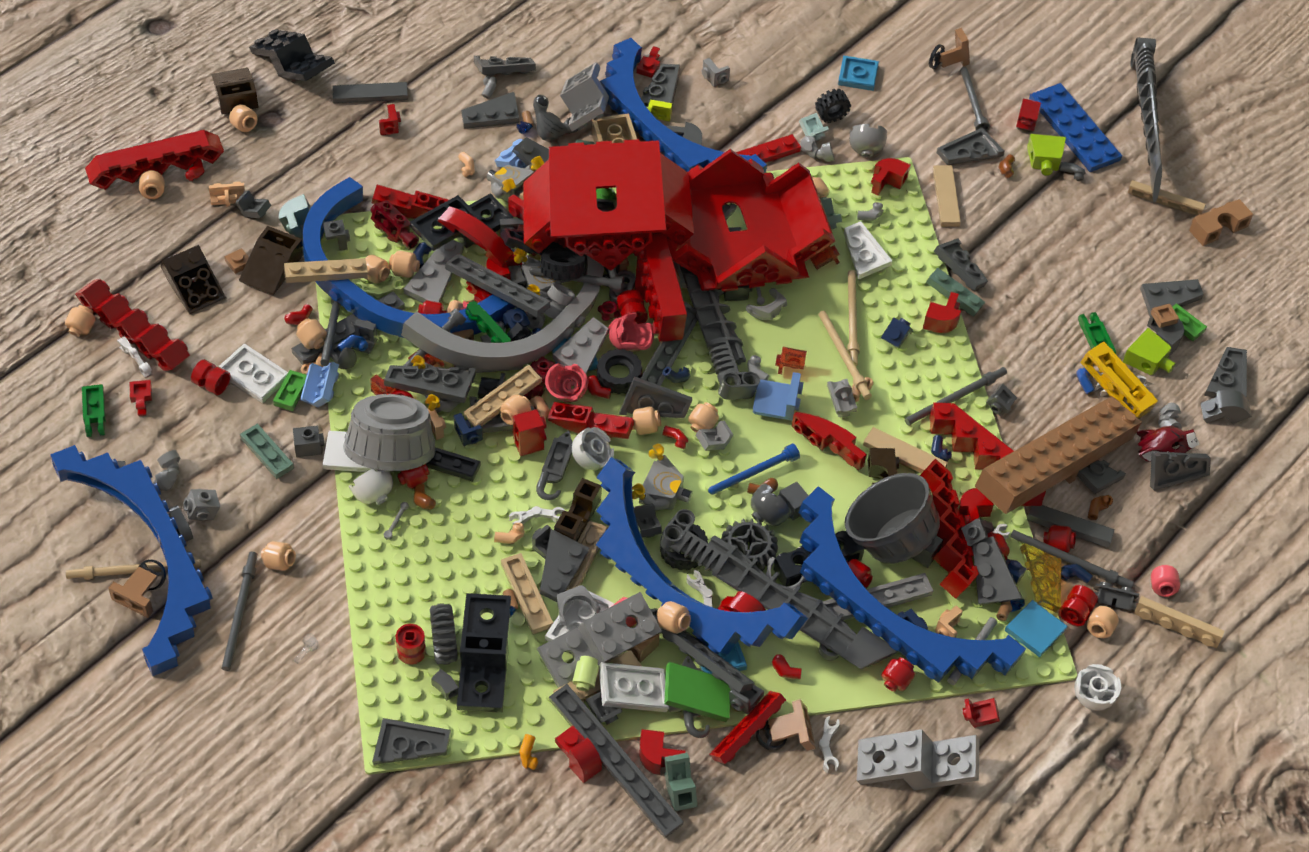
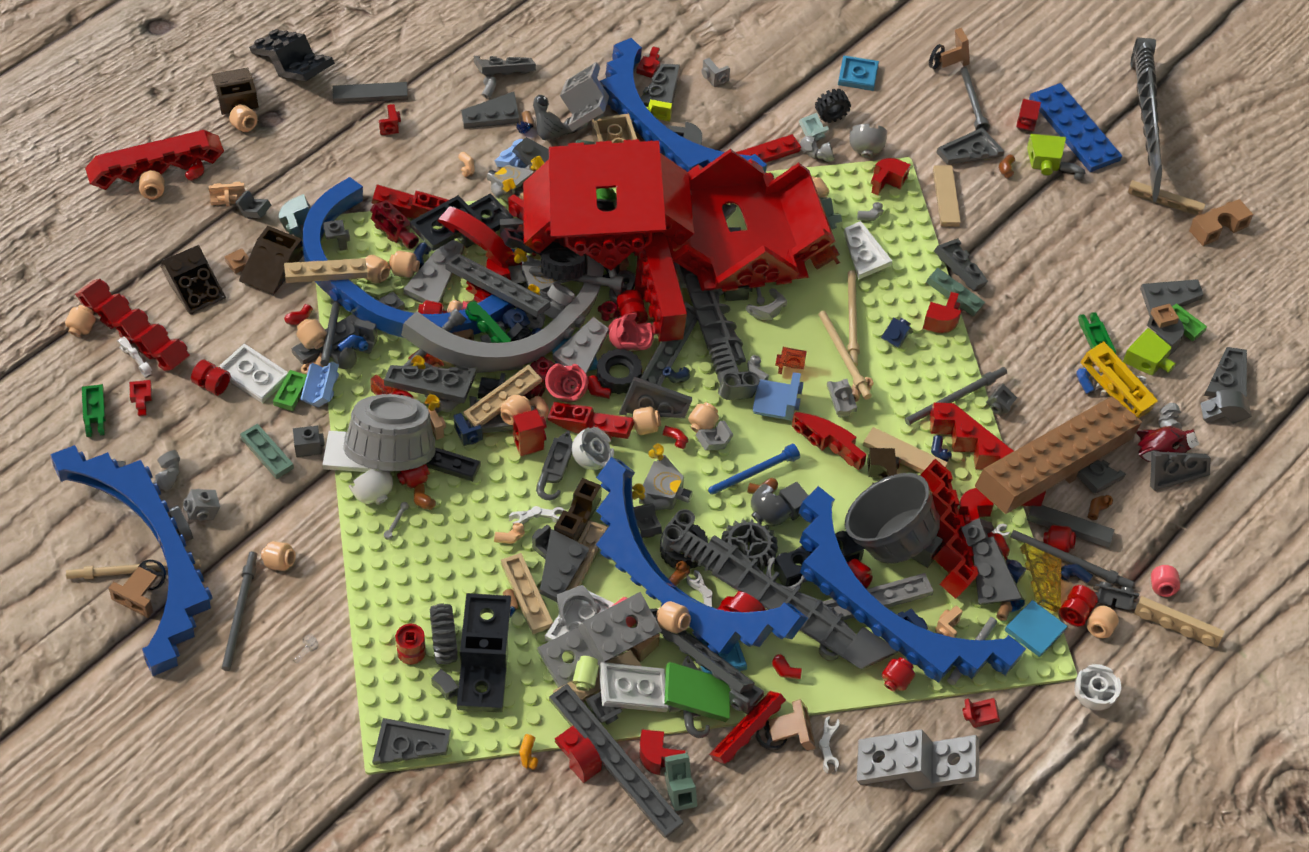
(681, 572): none -> dark orange arm

